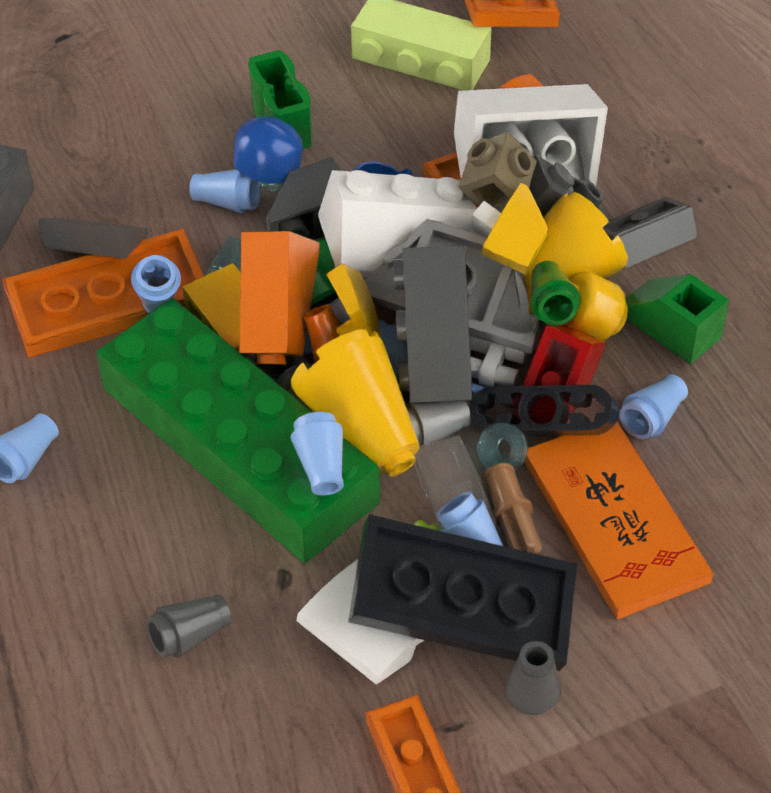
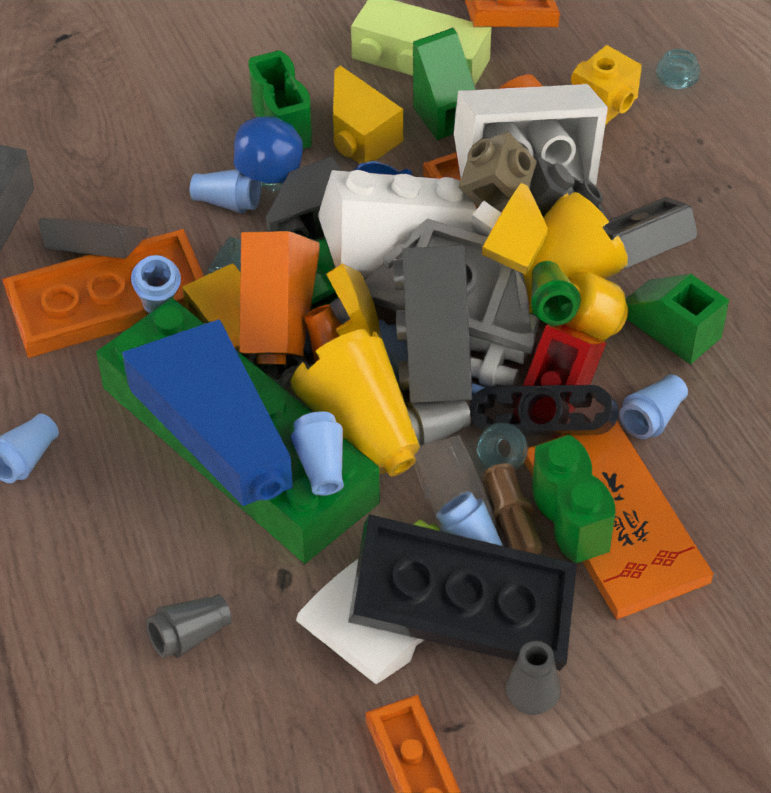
(212, 408): none -> blue slope
(363, 119): none -> yellow slope
(437, 77): none -> green slope
(573, 499): none -> green brick
(612, 78): none -> yellow brick
(678, 69): none -> clear light blue plate

